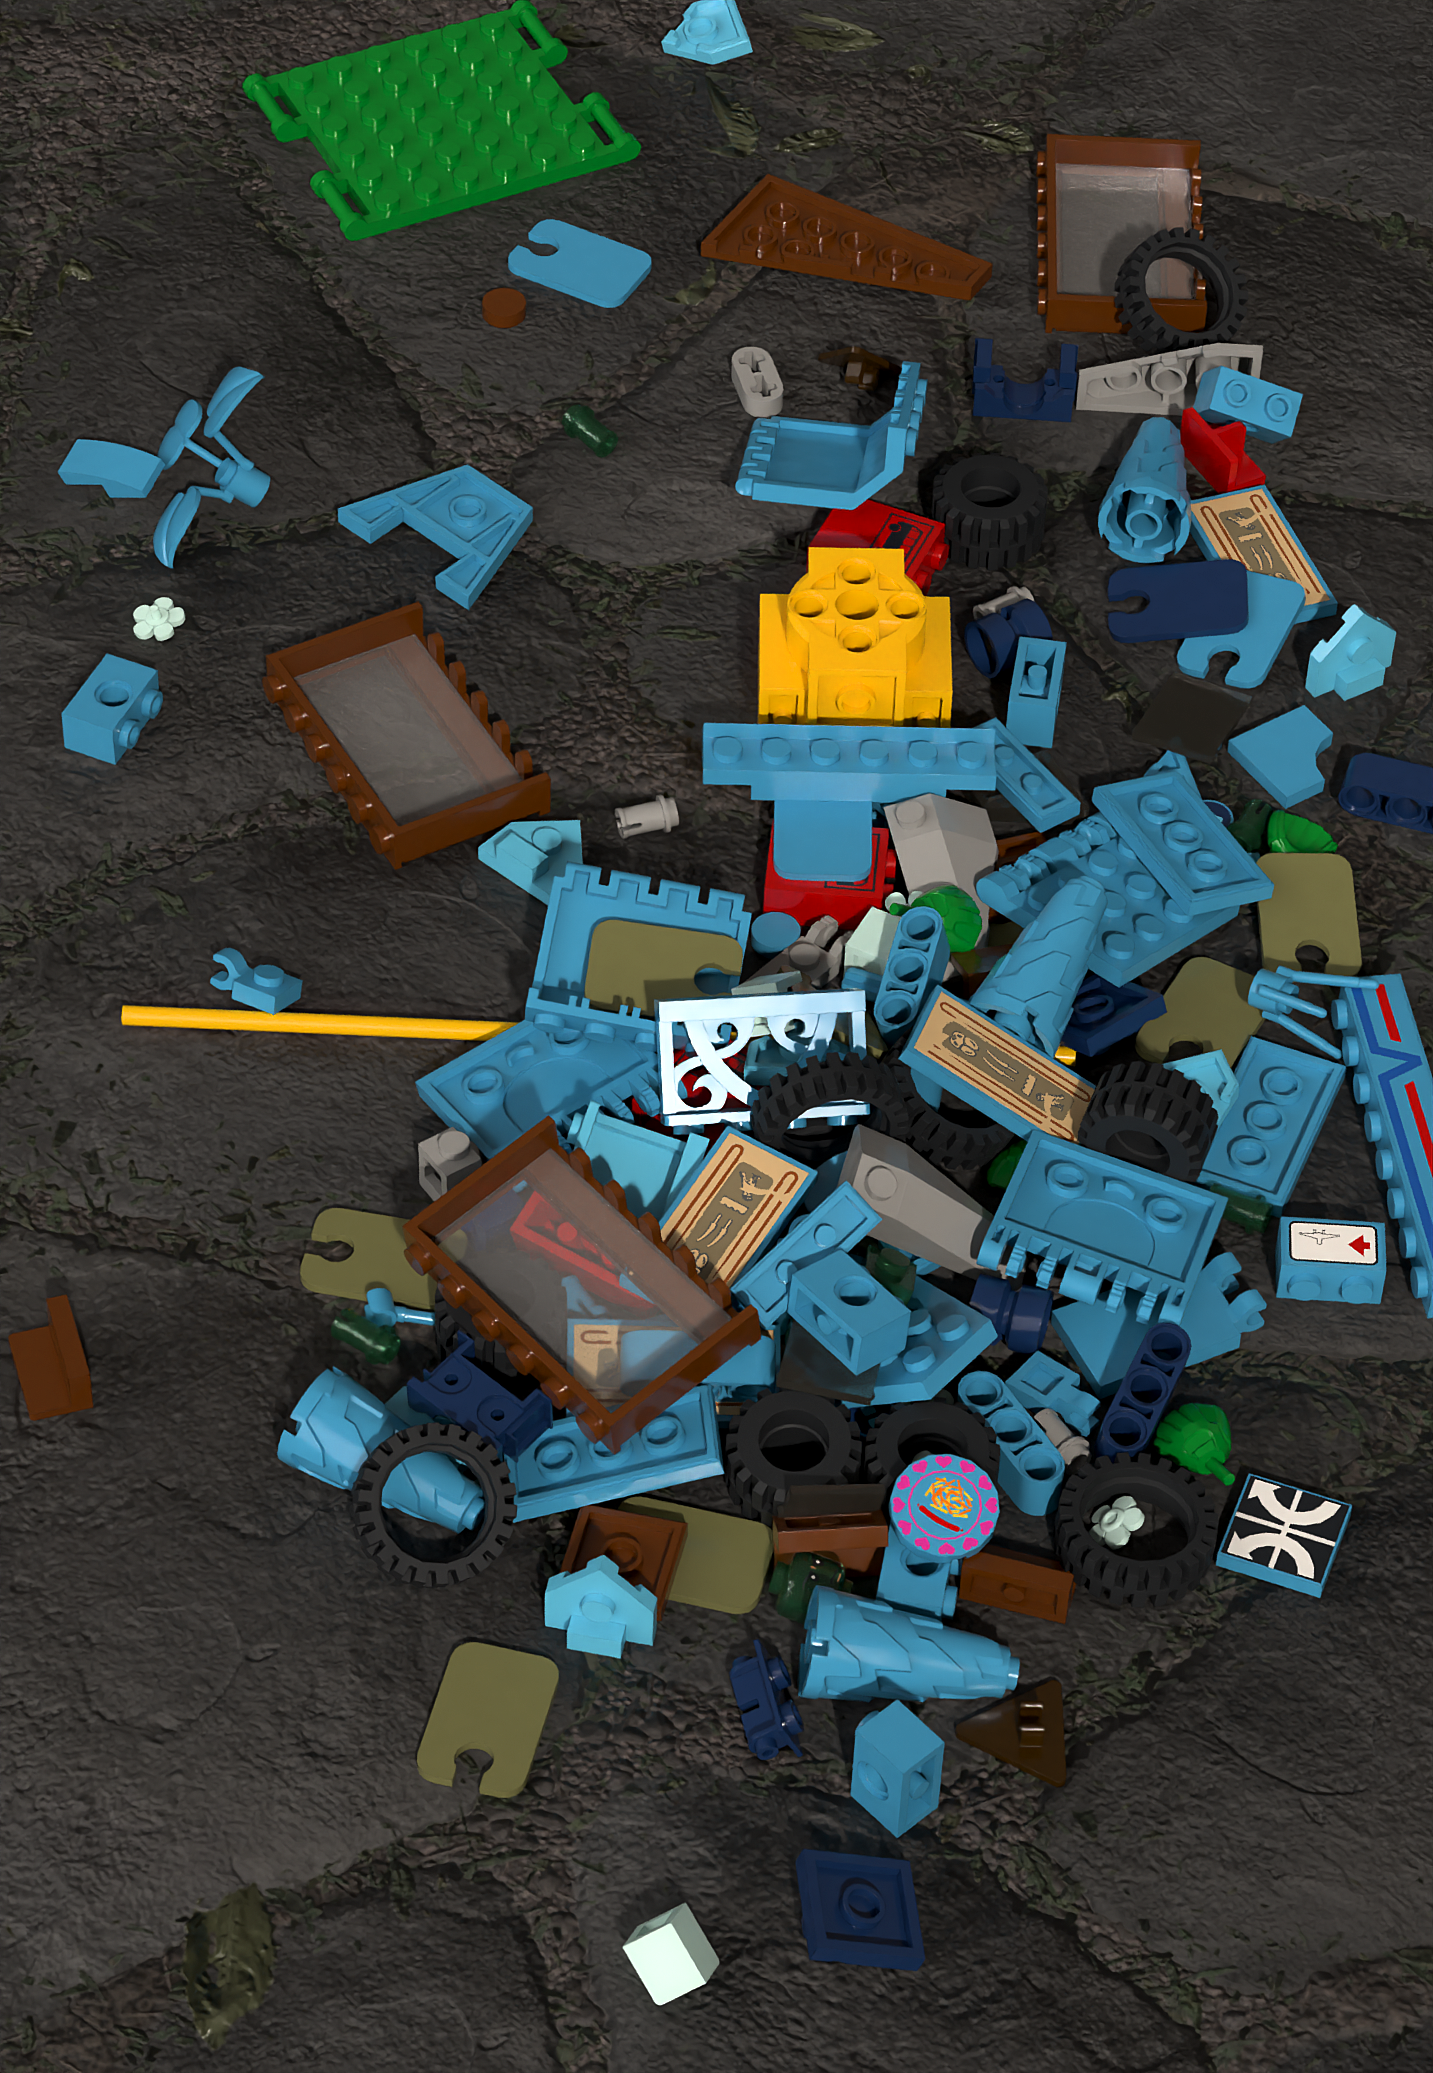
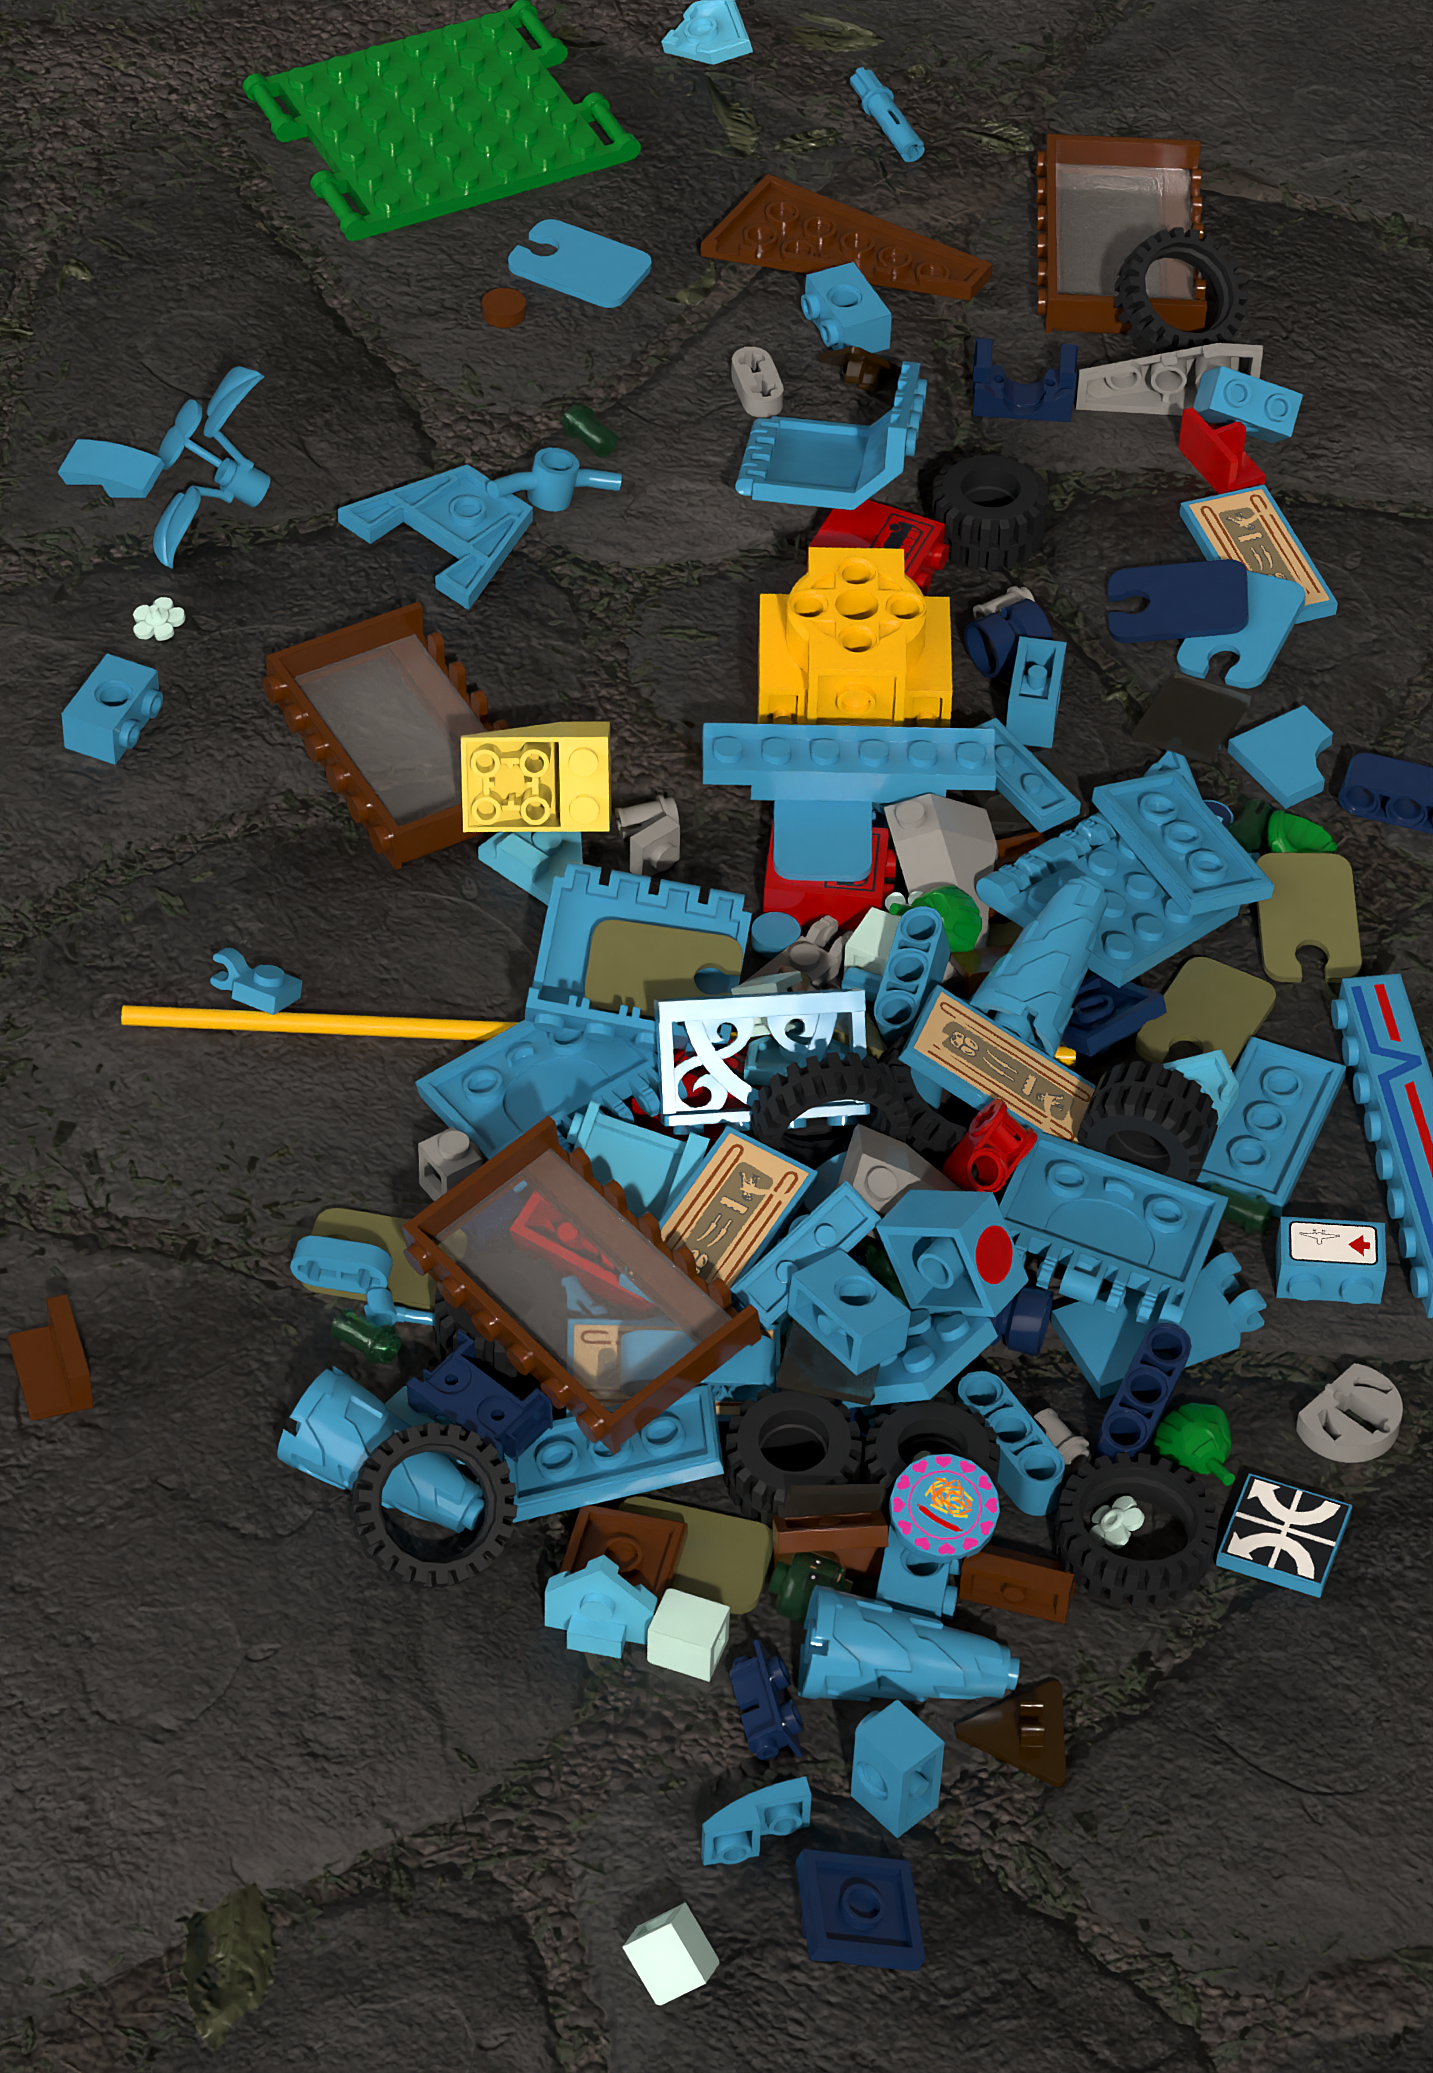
(341, 1264): none -> dark azure beam
(489, 1703): olive piece -> none
(537, 778): none -> light yellow slope
(553, 480): none -> dark azure piece
(655, 847): none -> light grey plate
(688, 1634): none -> light aqua panel
(736, 1829): none -> dark azure slope
(846, 309): none -> dark azure brick
(879, 103): none -> dark azure axle
(952, 1252): none -> dark azure brick
(994, 1145): none -> red piece
(1048, 1384): dark azure plate -> none
(1148, 500): dark azure cone -> none
(1277, 995): dark azure plant -> none
(1344, 1440): none -> light grey piece
(1353, 657): medium azure plate -> none

